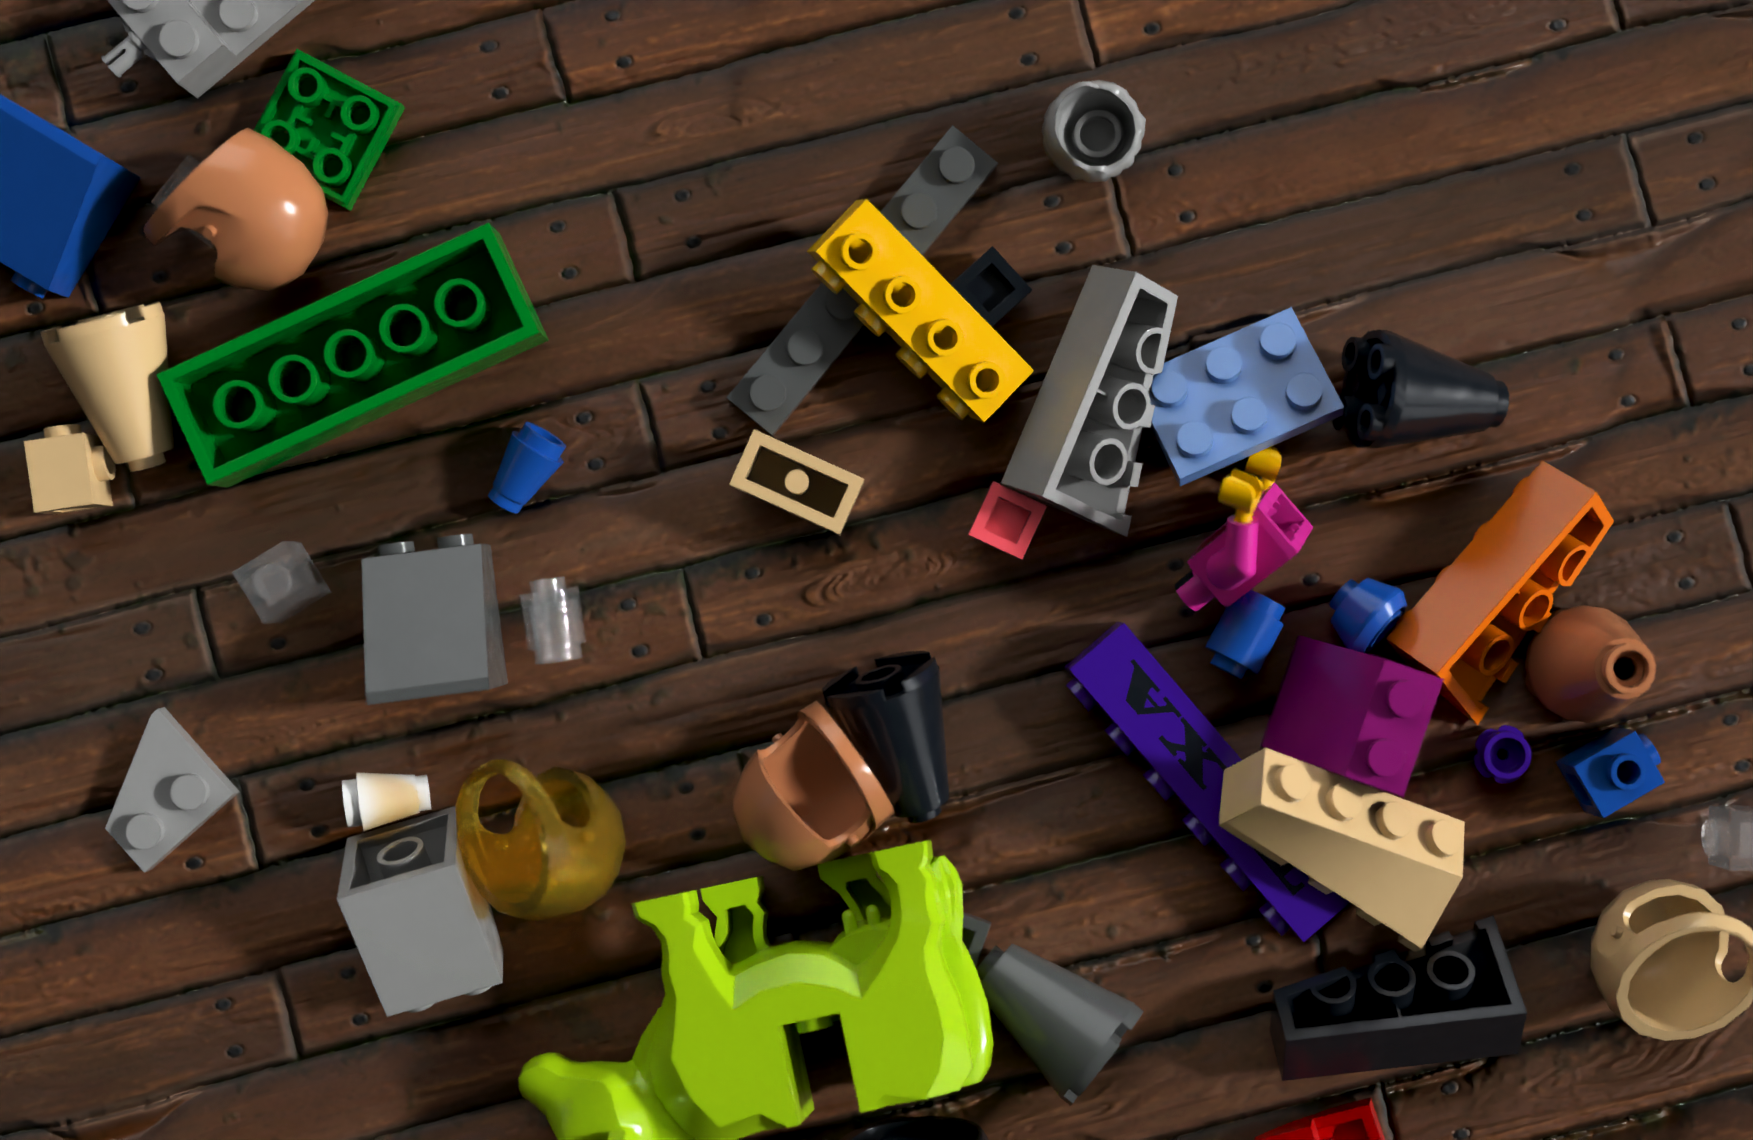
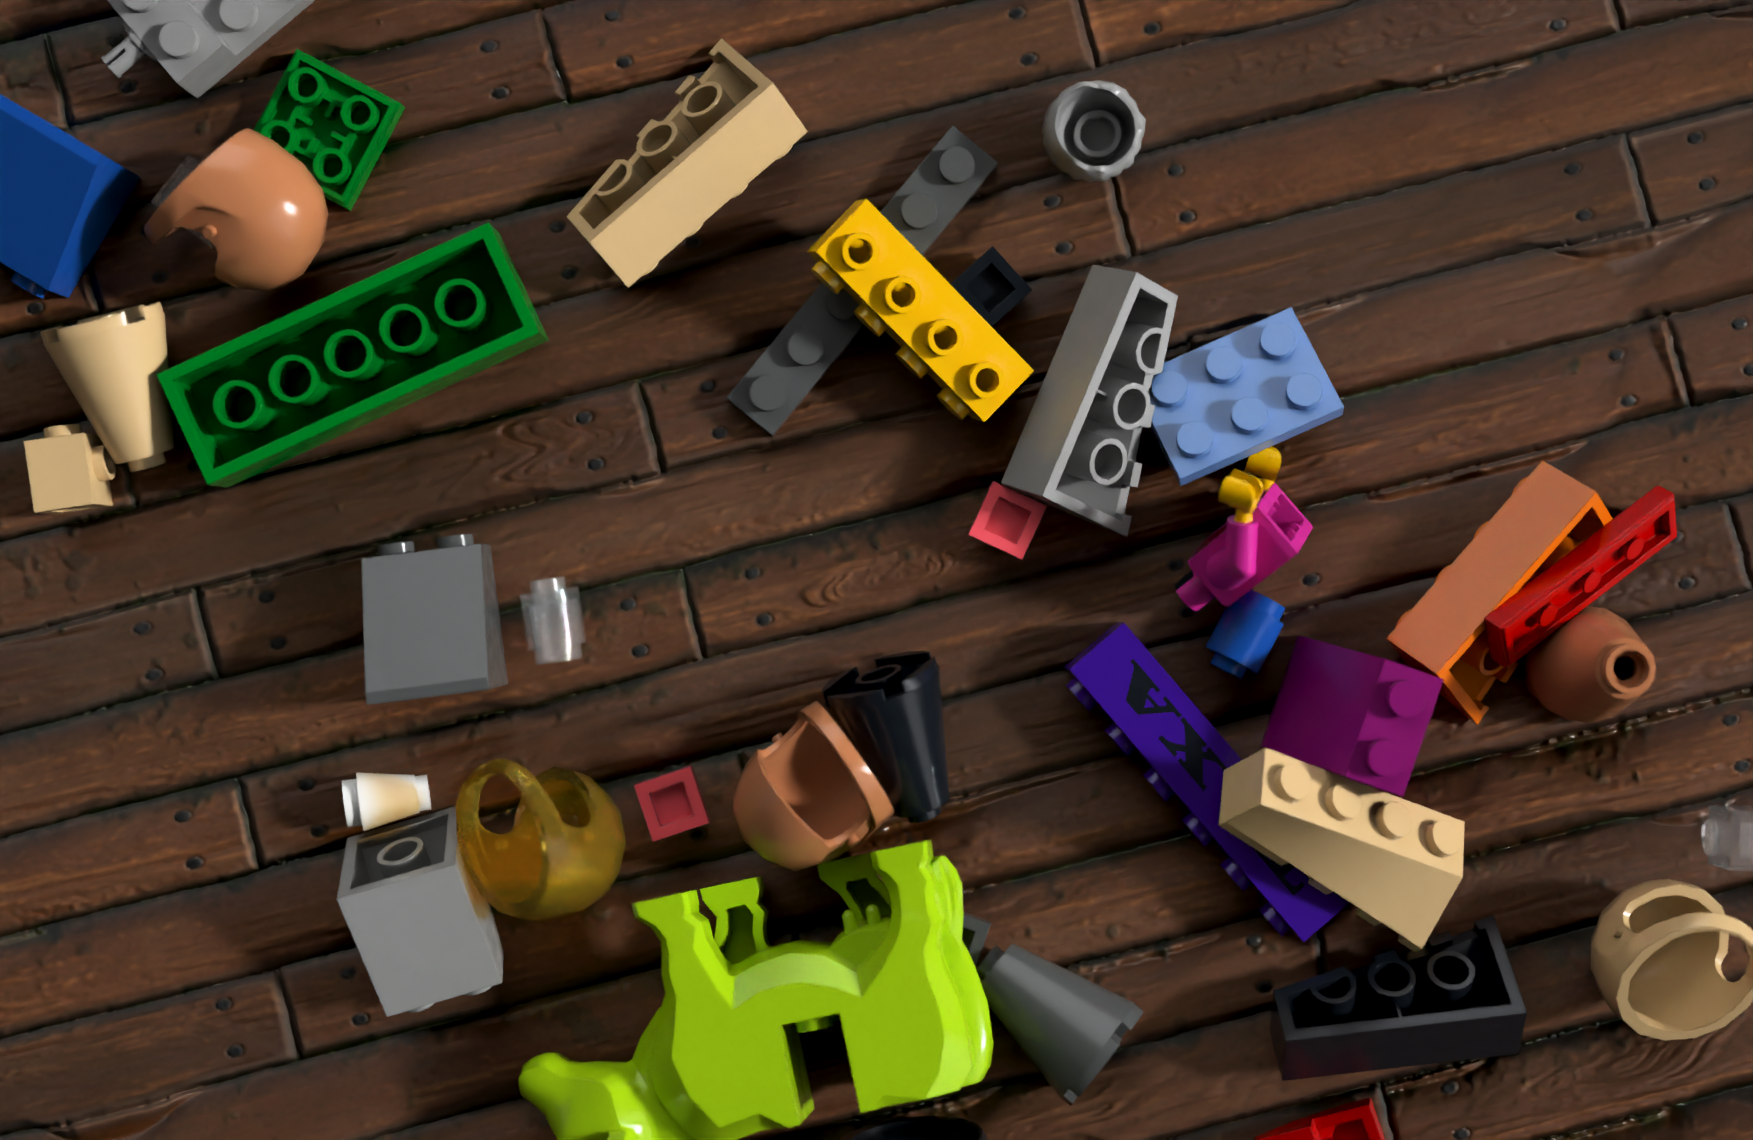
(166, 792): light grey wing -> none
(281, 582): clear brick -> none
(526, 466): blue cone -> none
(672, 803): none -> coral plate
(687, 165): none -> tan wedge
(796, 482): tan brick -> none
(1366, 613): blue cone -> none
(1412, 393): black cone -> none
(1517, 759): dark purple plate -> none
(1581, 576): none -> red tile
(1612, 771): blue brick -> none

